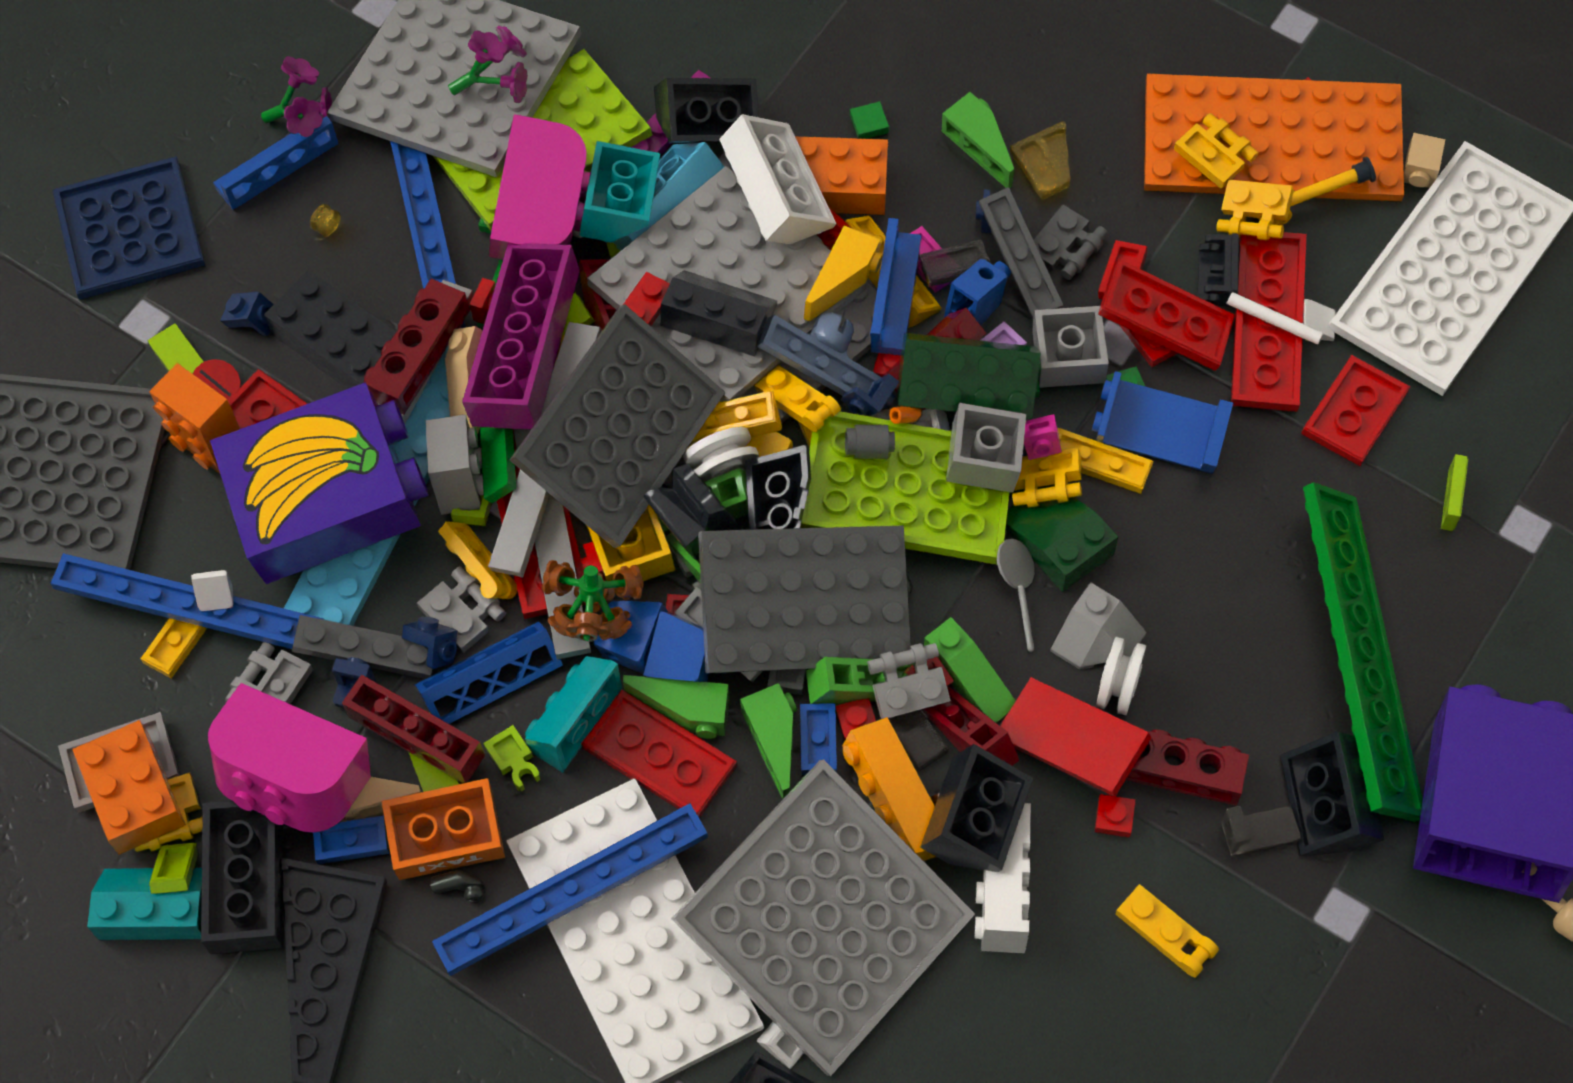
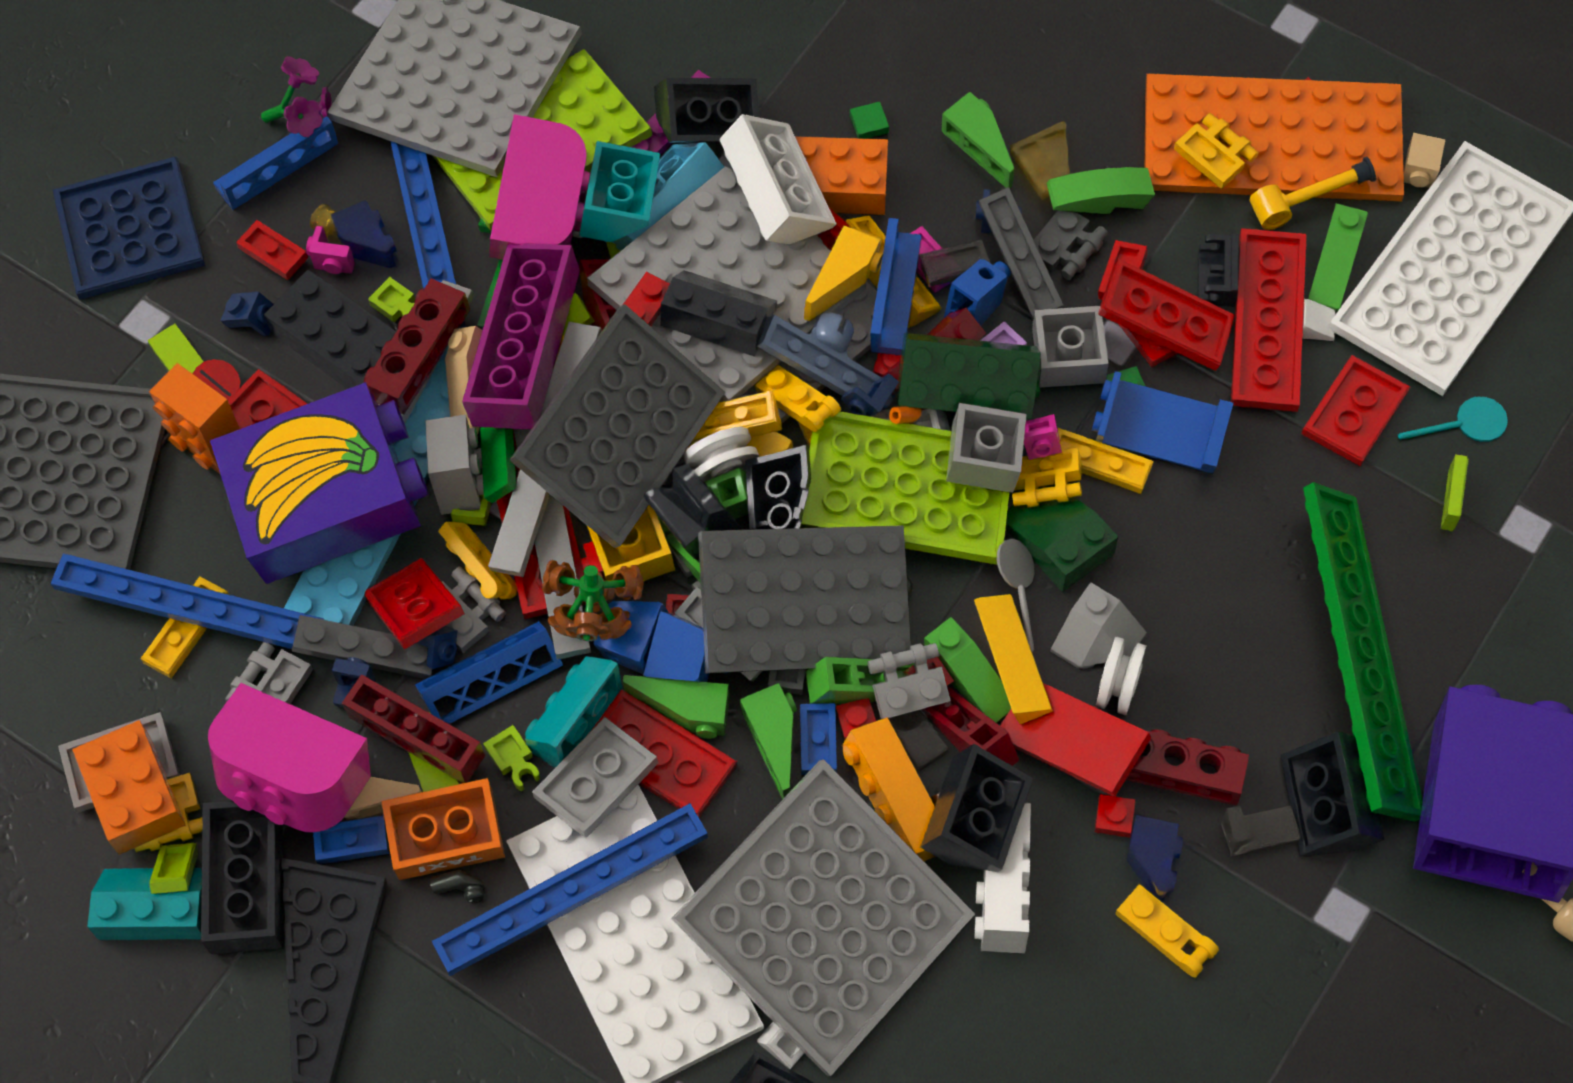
(213, 590): white slope -> none
(272, 250): none -> red plate
(328, 256): none -> dark pink bracket
(362, 231): none -> clear blue slope
(392, 300): none -> lime plate
(413, 603): none -> red tile
(481, 300): red plate -> none
(490, 50): magenta plant -> none
(595, 777): none -> light grey plate
(869, 441): dark grey brick -> none
(1013, 657): none -> yellow slope
(1101, 190): none -> bright green slope
(1151, 854): none -> clear blue slope
(1257, 201): yellow plate -> none
(1275, 318): white bar -> none
(1337, 256): none -> bright green slope
(1477, 418): none -> teal piece

